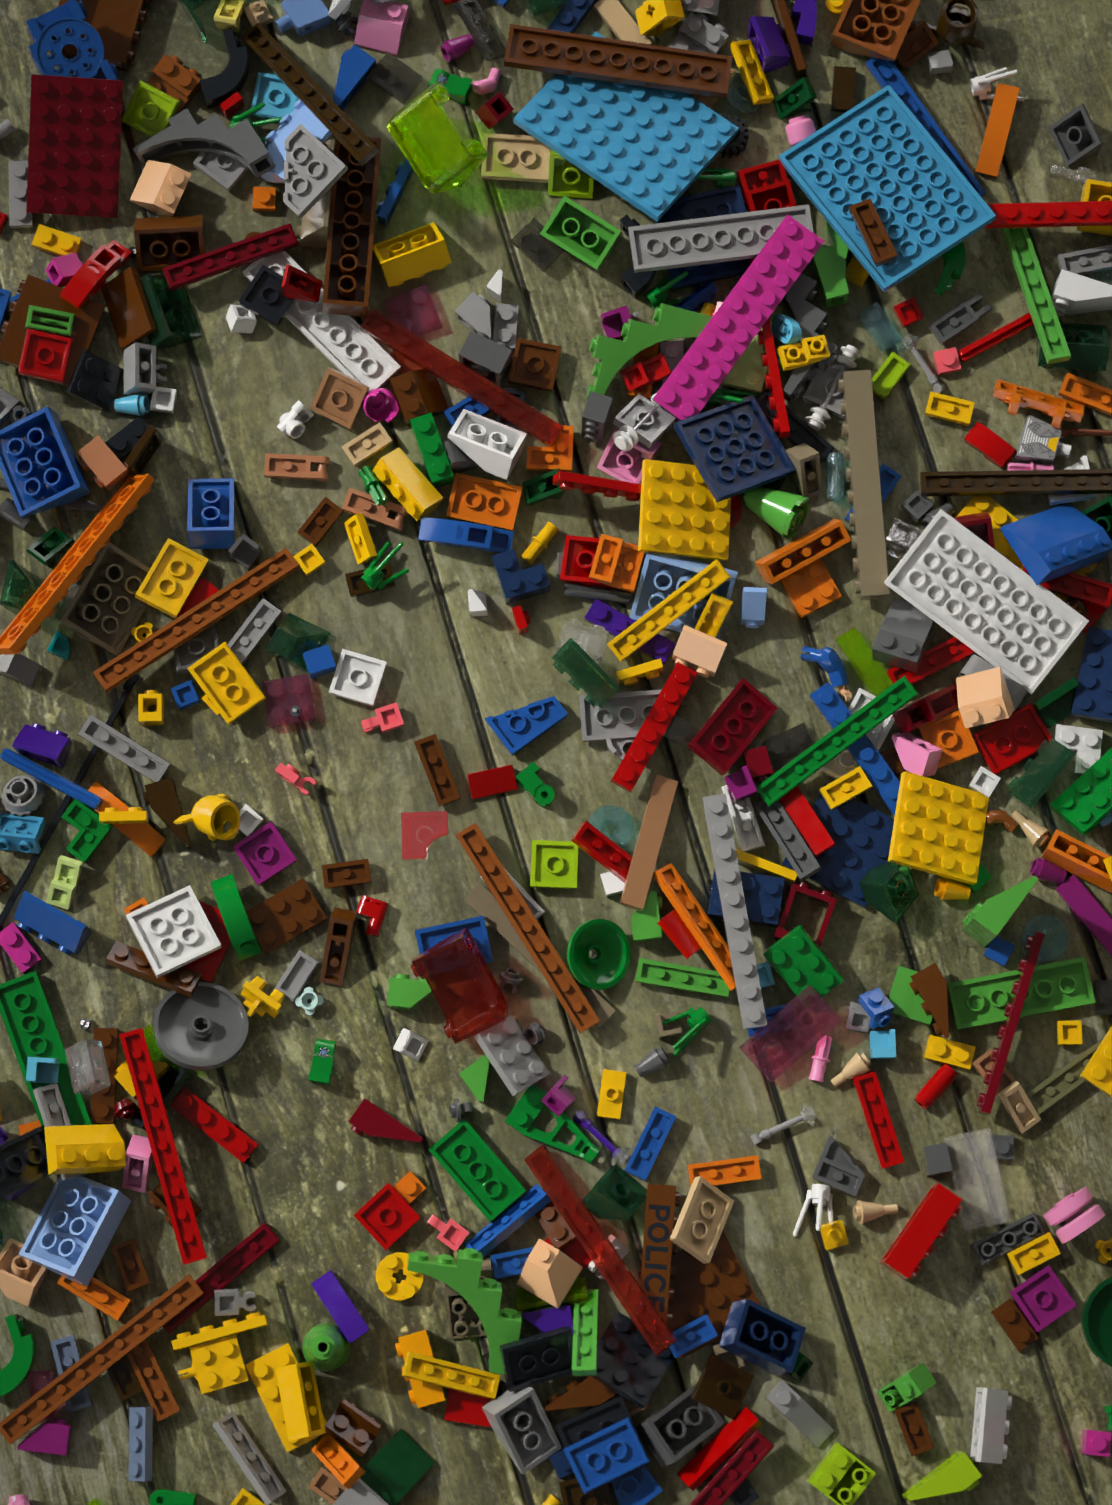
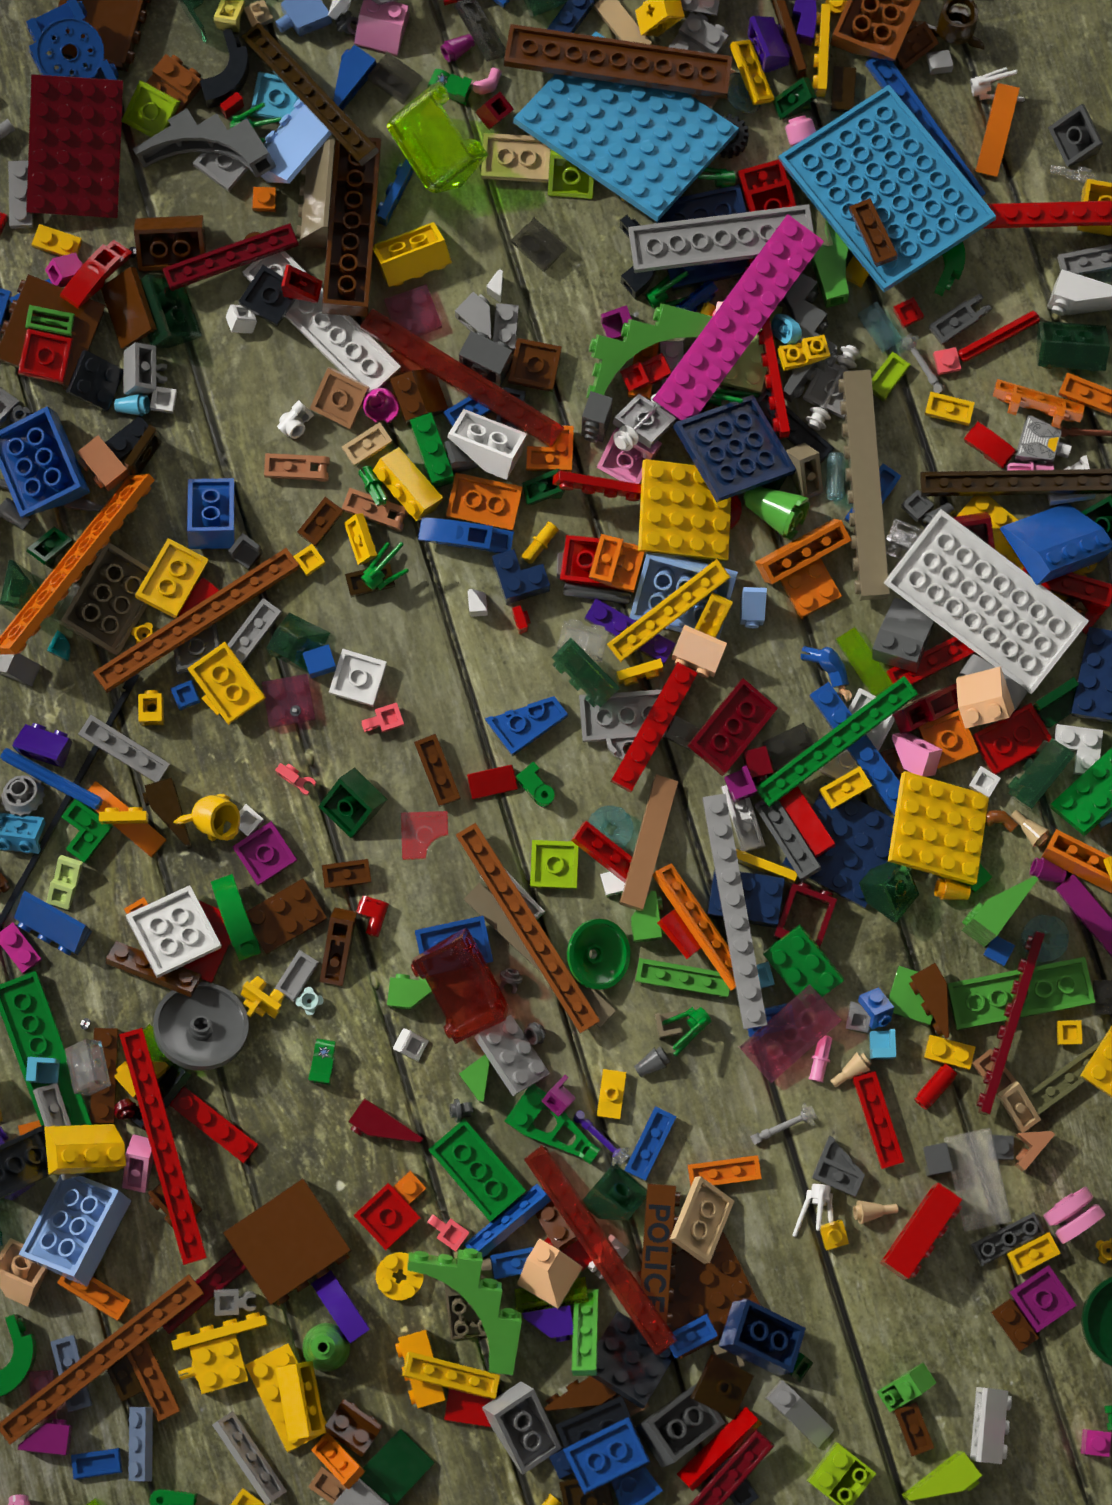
(96, 1463): none -> blue tile
(130, 1264): reddish brown plate -> none
(160, 187): light nougat slope -> none
(288, 1243): none -> reddish brown panel
(308, 170): light grey plate -> none
(352, 802): none -> dark green slope
(537, 1358): black plate -> none
(581, 233): bright green slope -> none
(821, 59): none -> yellow plate
(1036, 295): bright green plate -> none
(1036, 1142): none -> nougat slope

